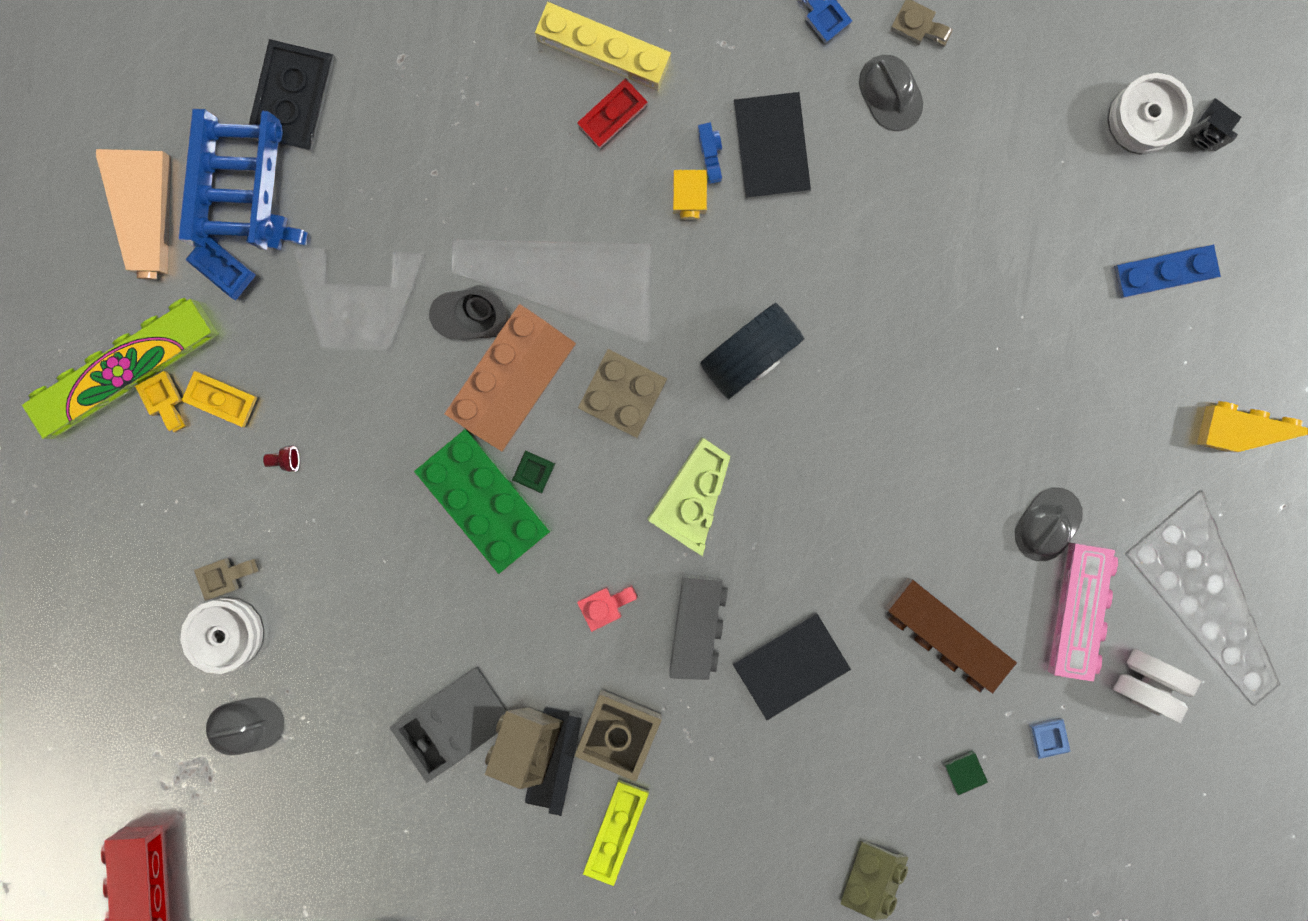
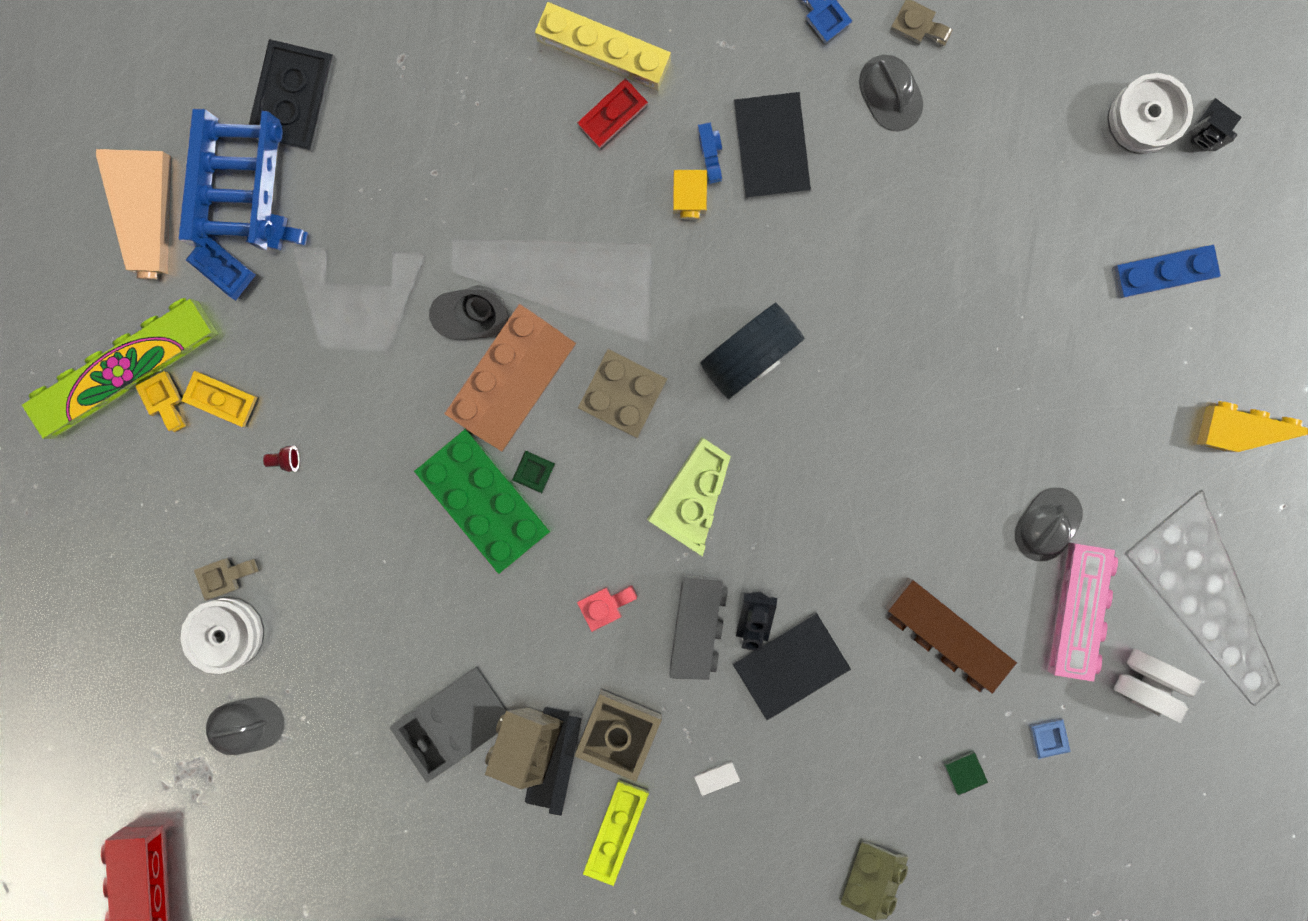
(717, 778): none -> white piece
(755, 620): none -> black hips

